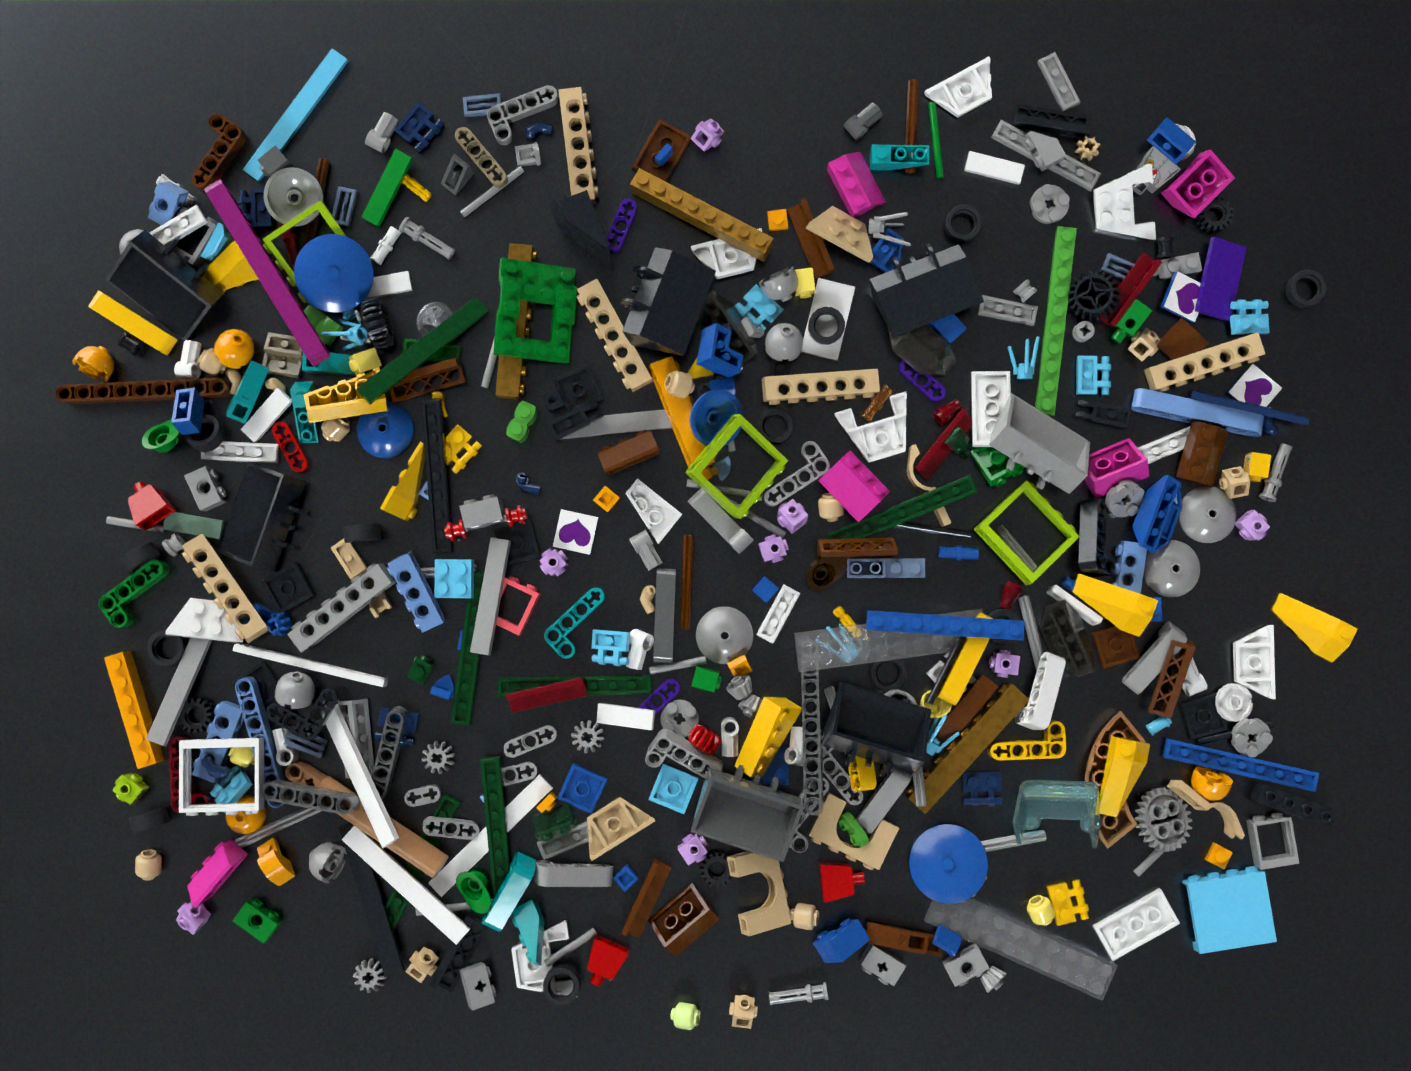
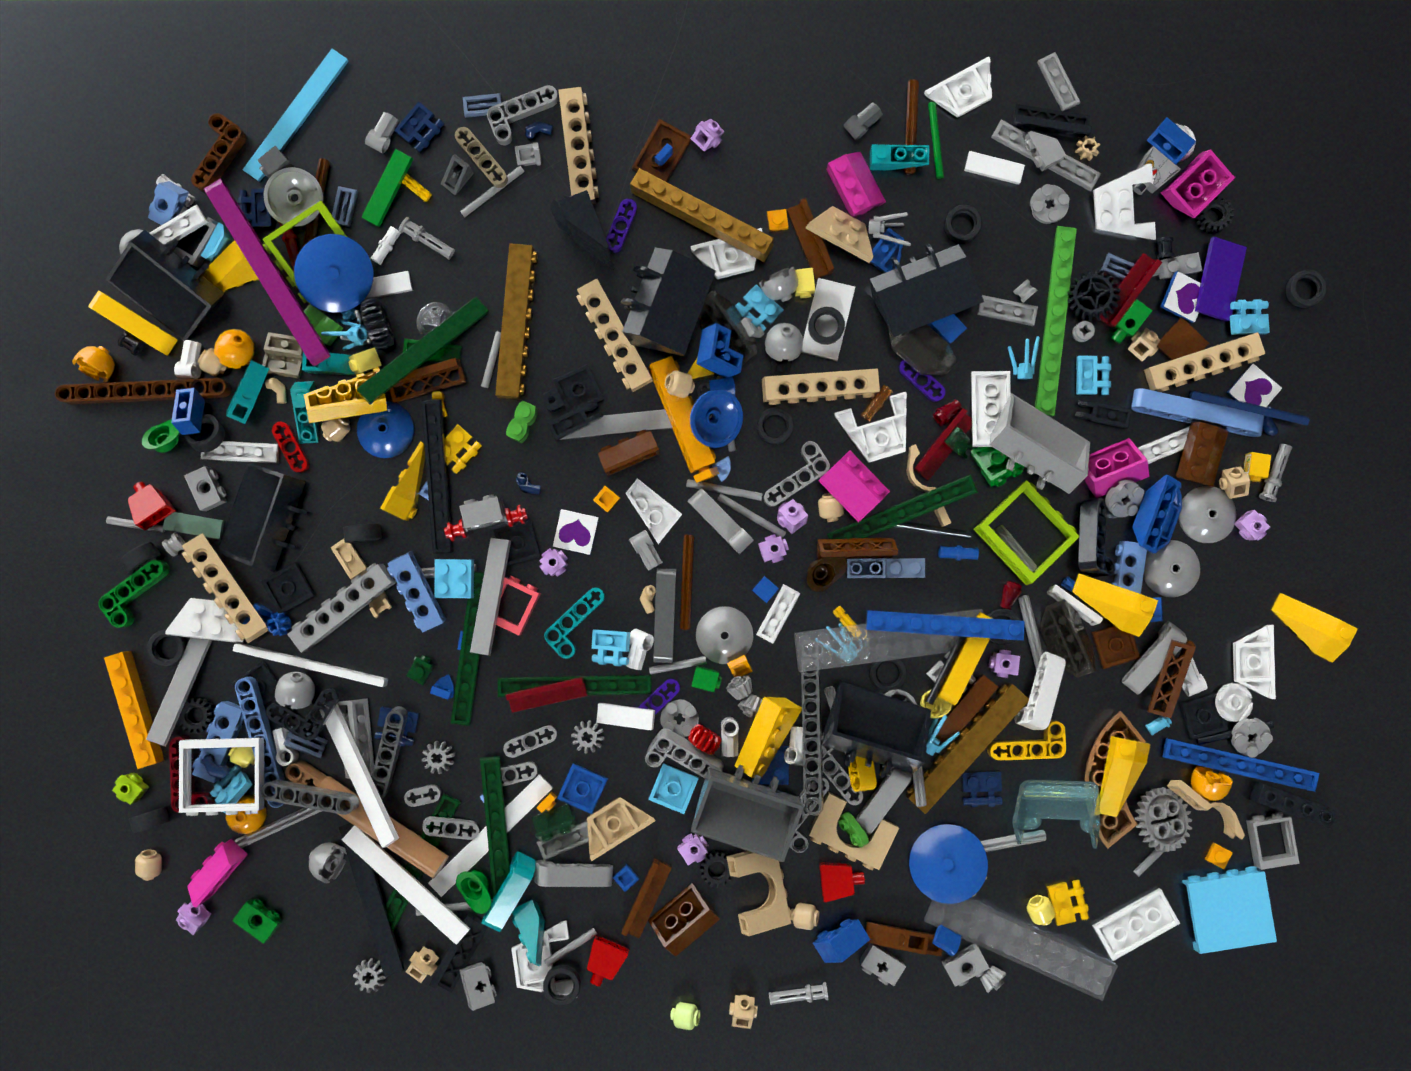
(235, 377): tan arm -> none
(267, 415): white tile -> none
(273, 864): light orange brick -> none
(535, 284): green piece -> none
(715, 446): lime window -> none

